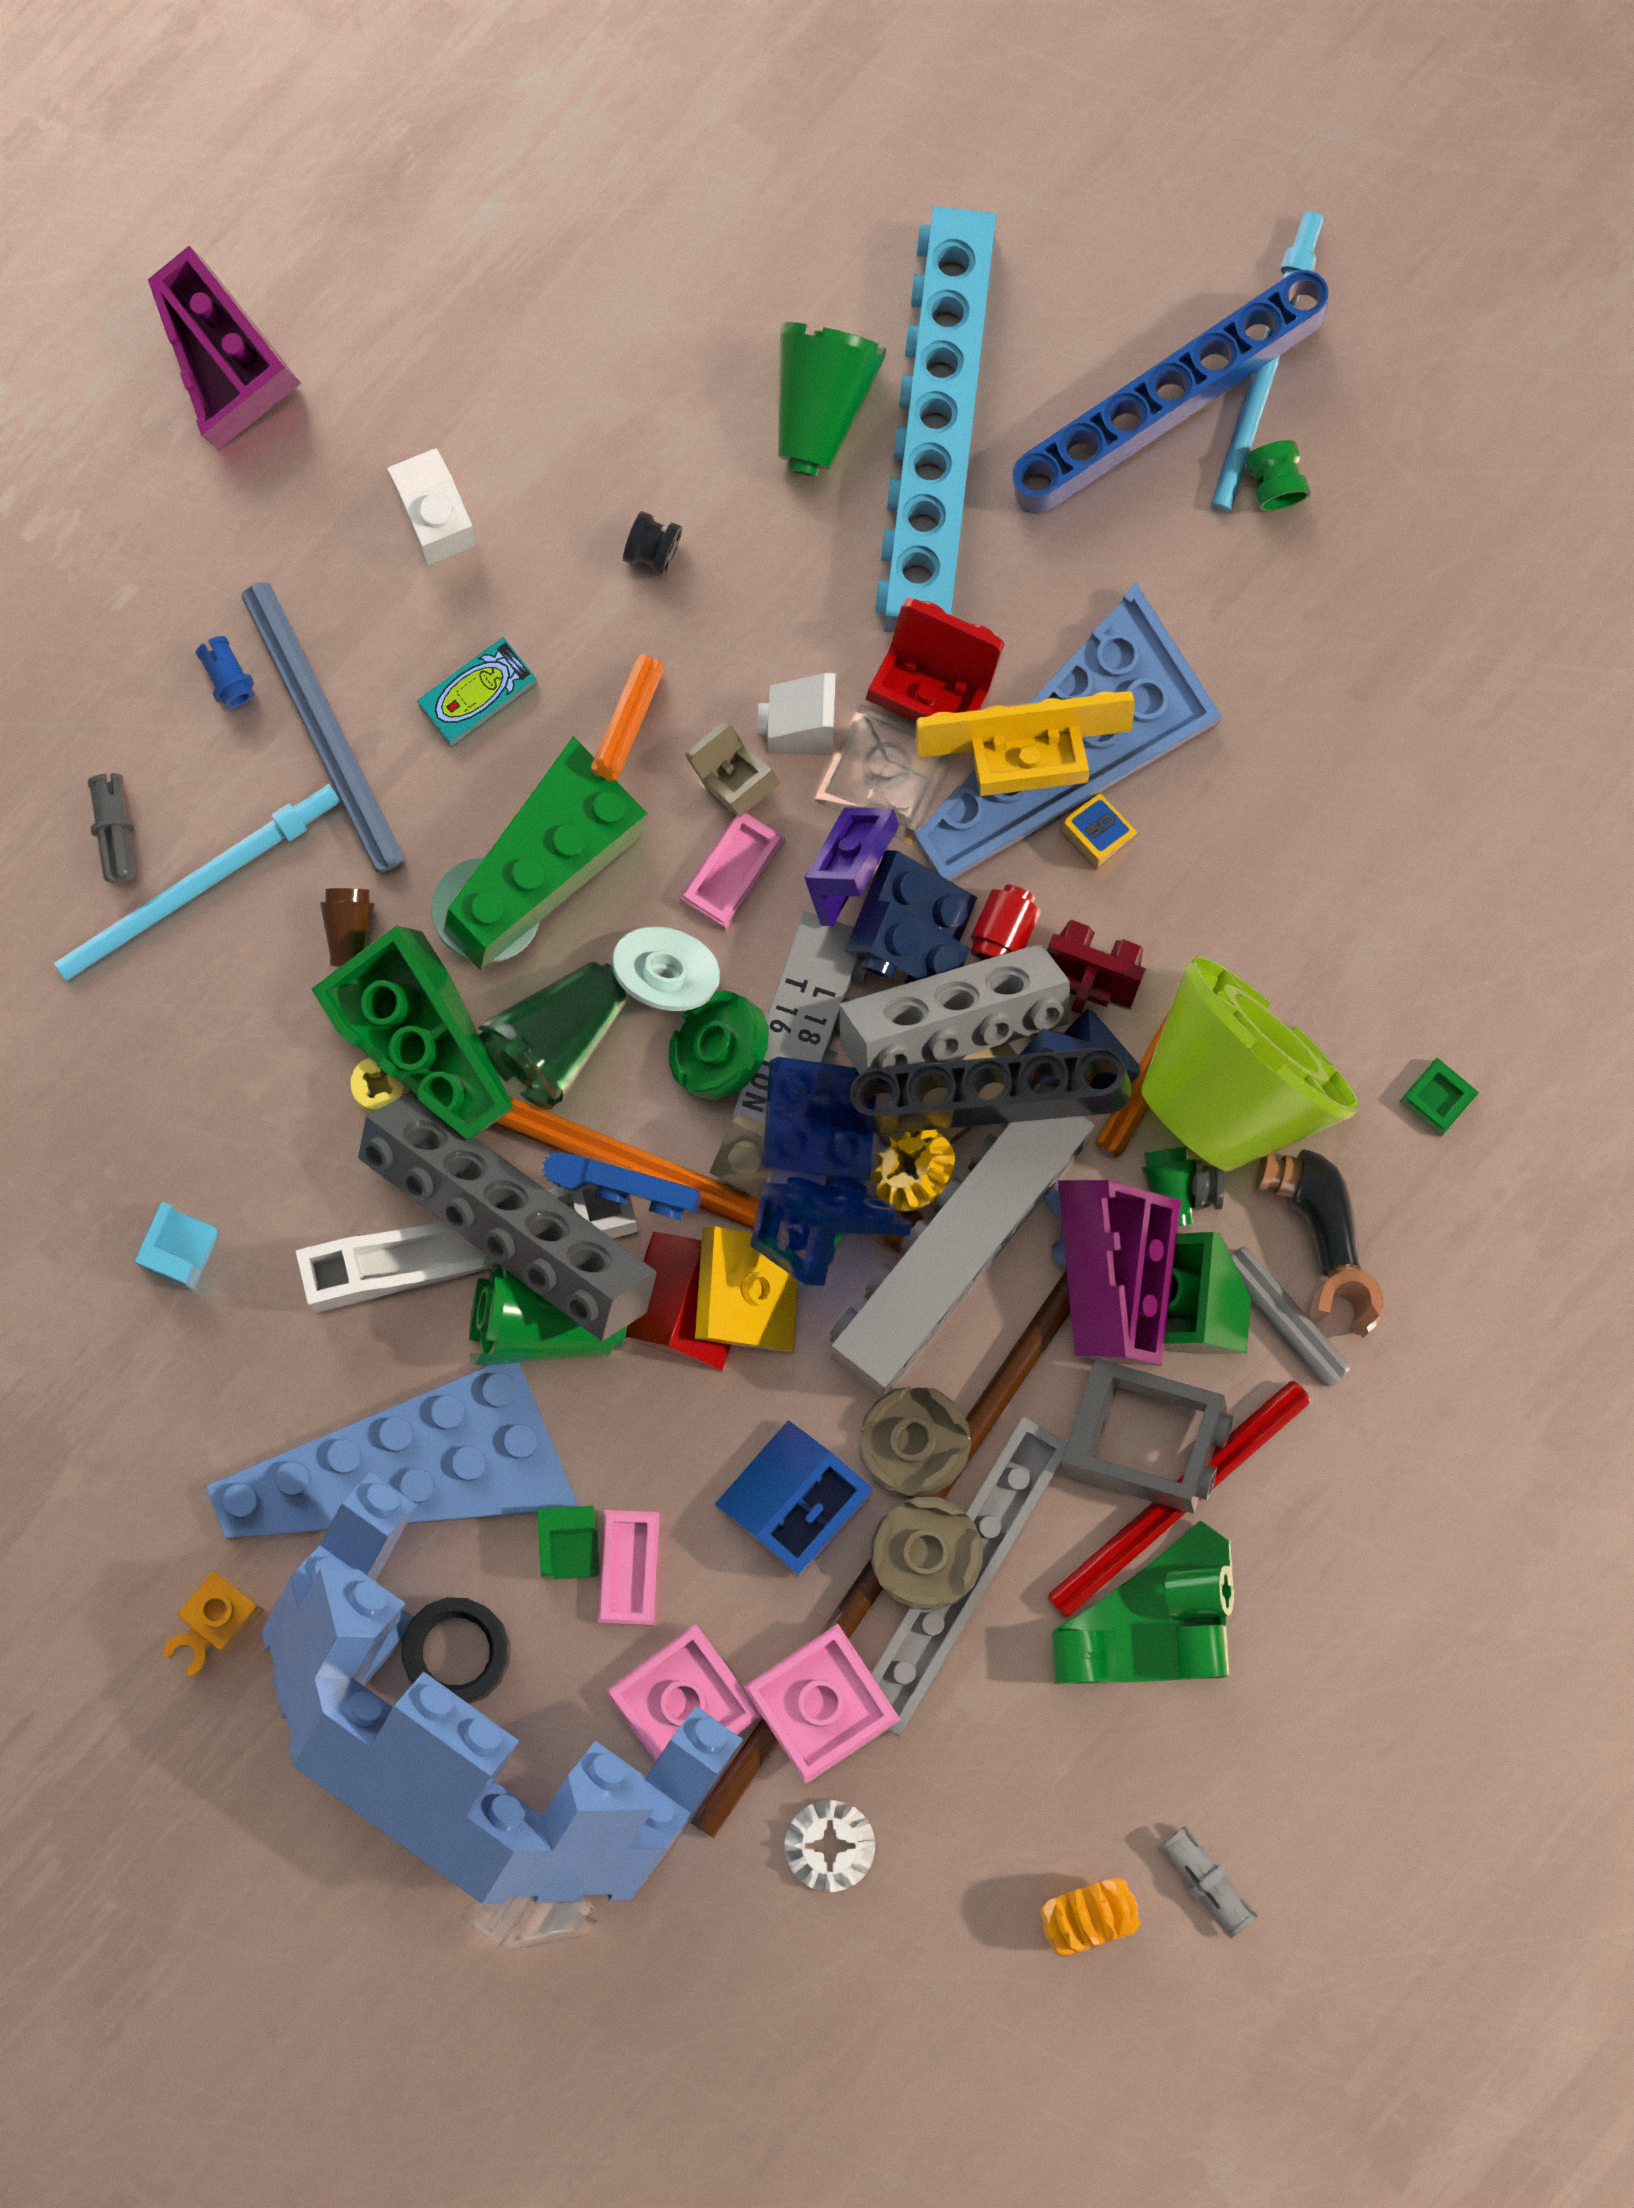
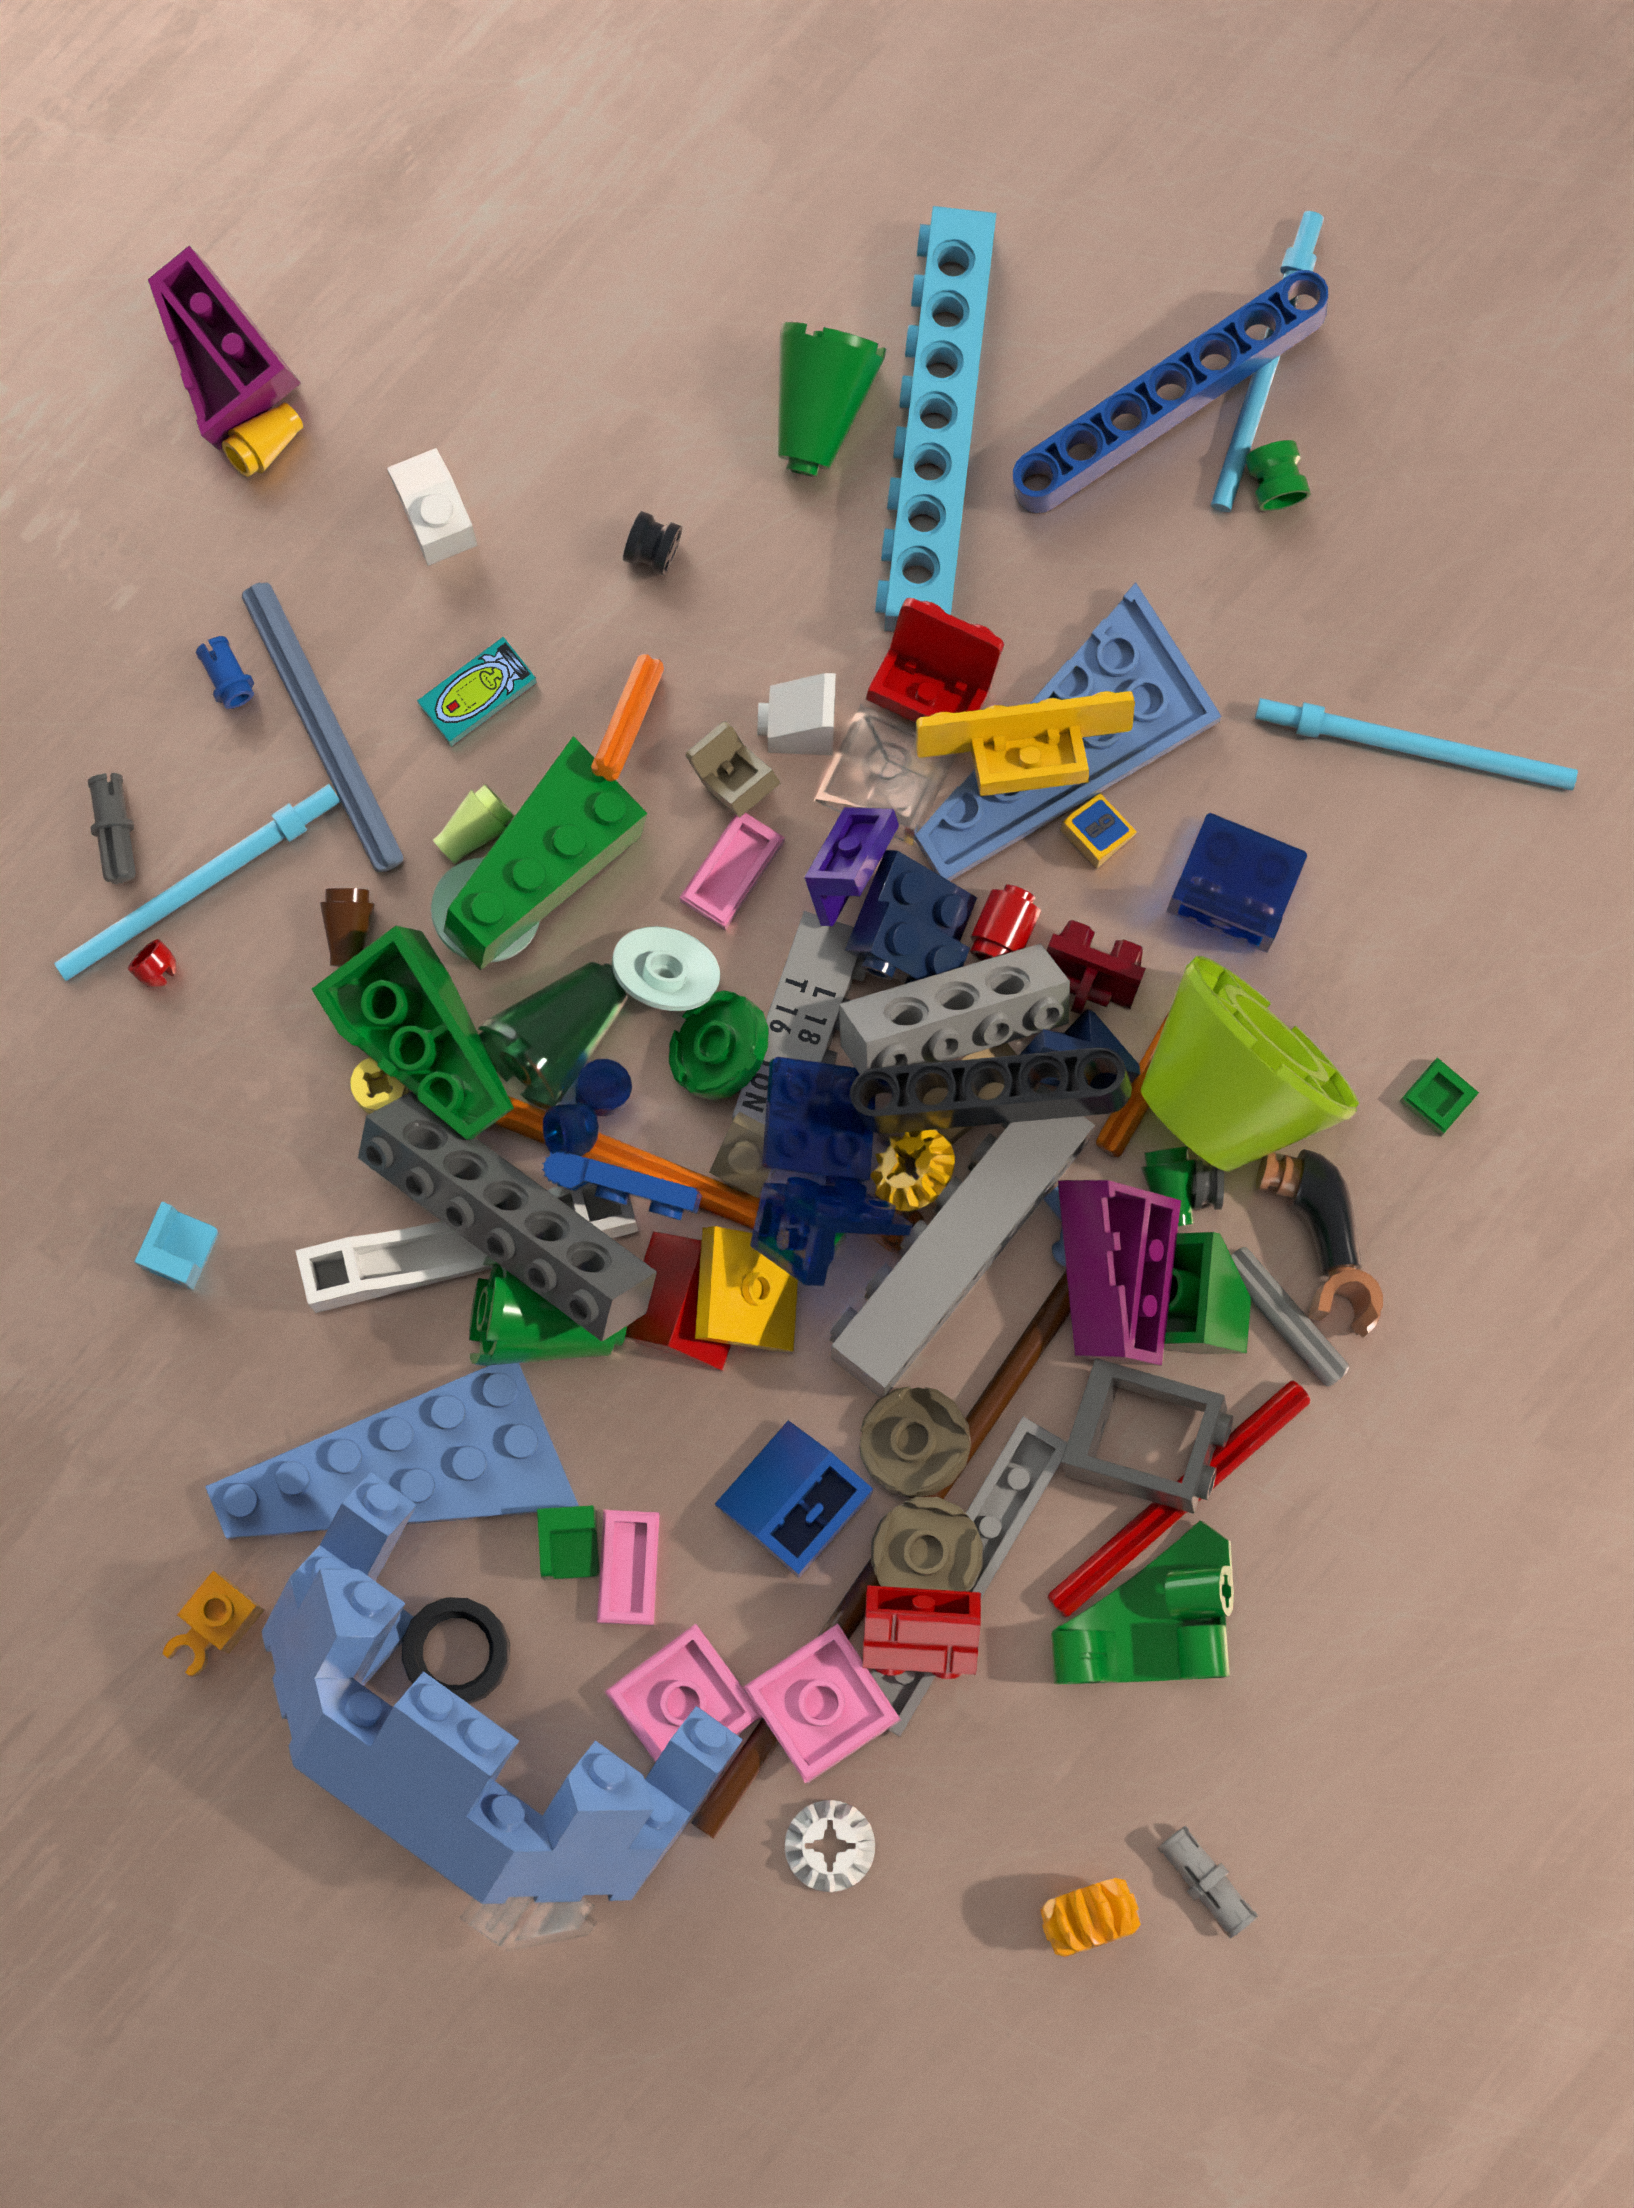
(152, 963): none -> red hinge
(261, 439): none -> yellow cone
(474, 823): none -> yellowish green cone
(570, 1128): none -> clear blue tile
(603, 1086): none -> clear blue tile
(921, 1631): none -> red brick
(1237, 882): none -> clear blue bracket
(1312, 720): none -> medium azure bar

